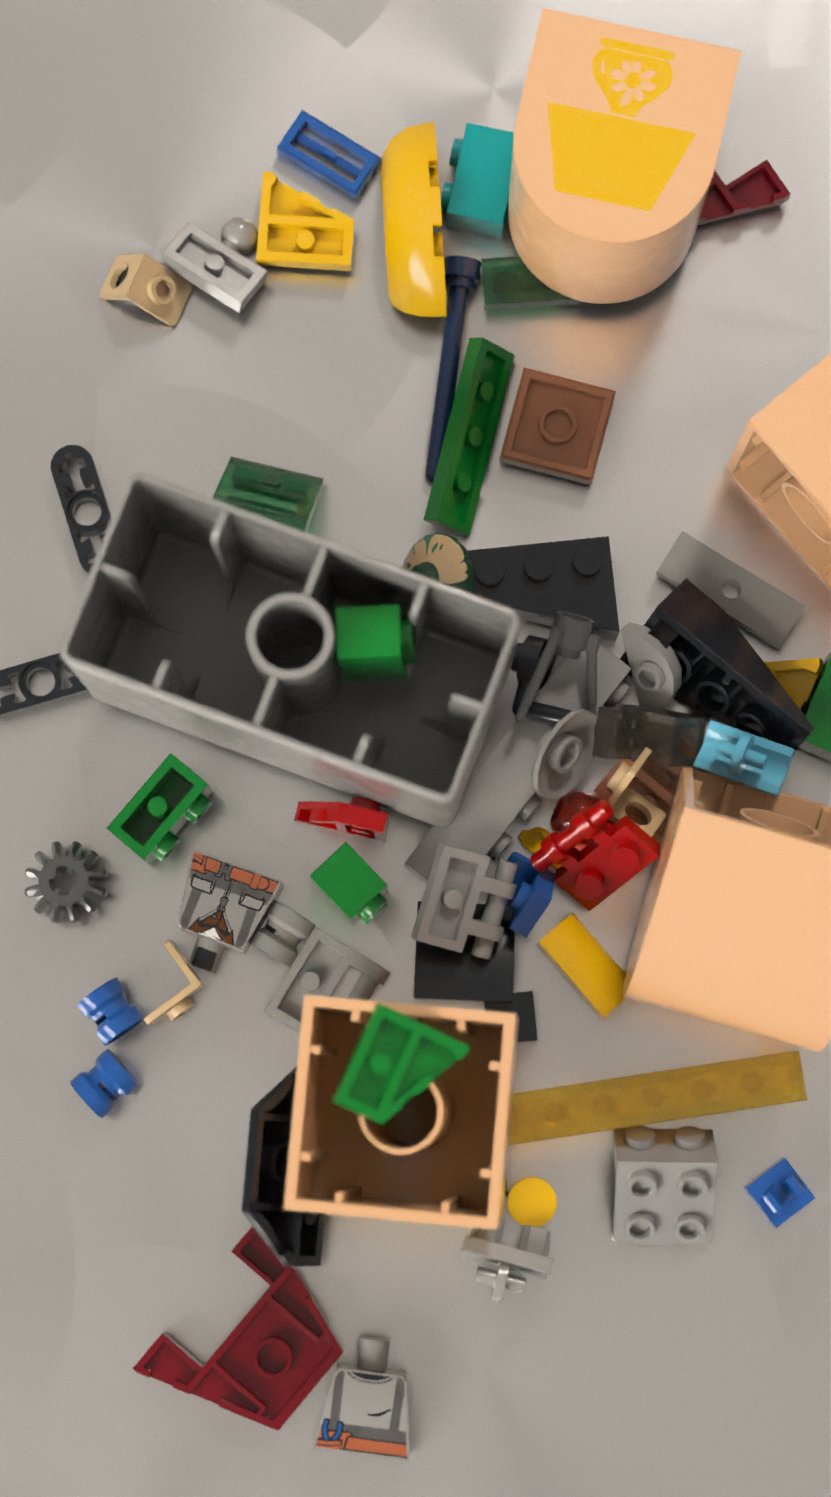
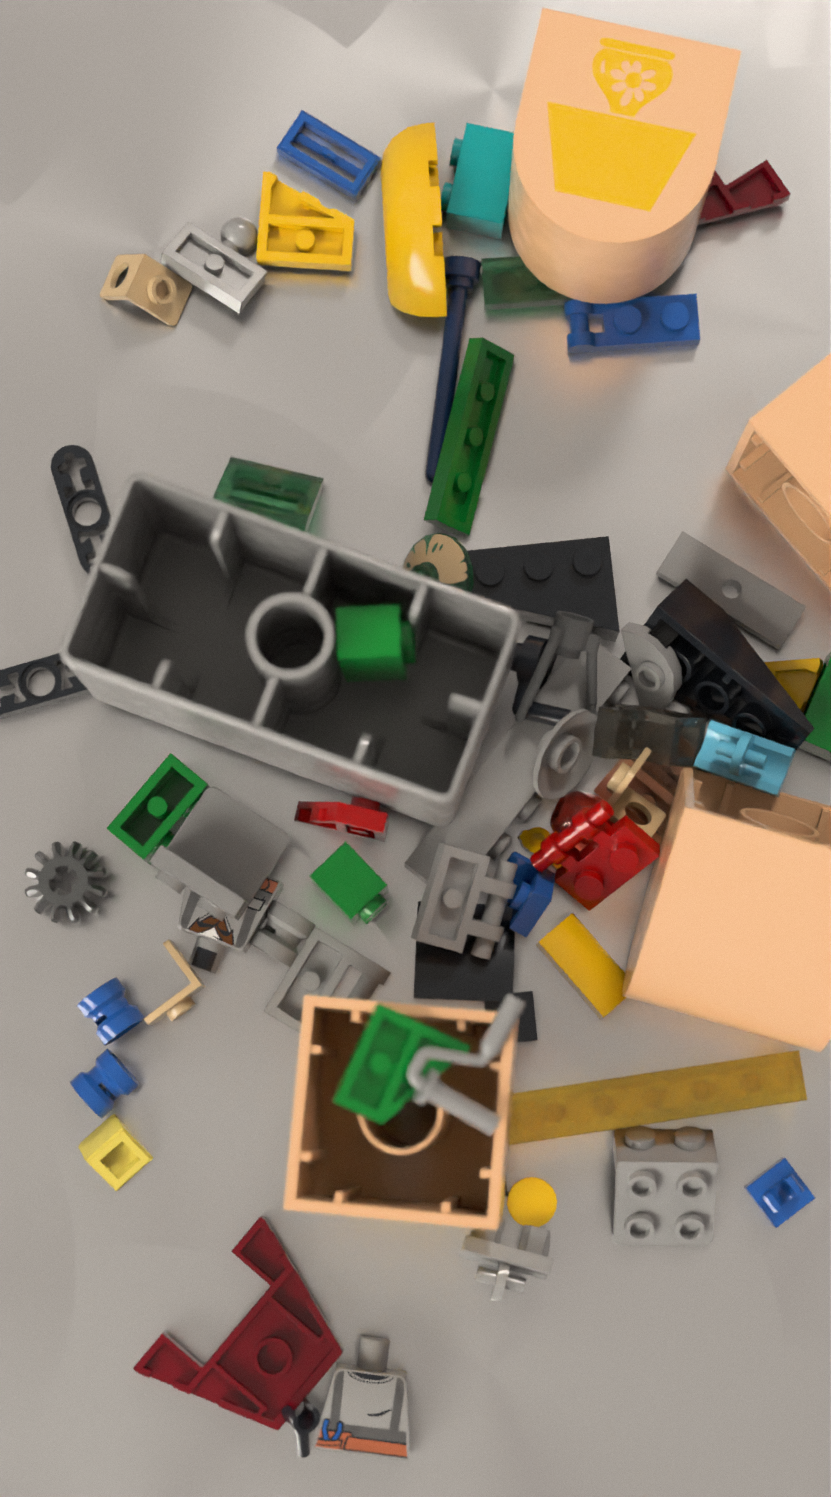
(114, 1152): none -> light yellow slope
(221, 854): none -> light grey bracket
(290, 1234): black wedge -> none
(302, 1425): none -> black hand
(448, 1099): none -> light grey piece
(557, 426): nougat plate -> none
(634, 323): none -> blue plate

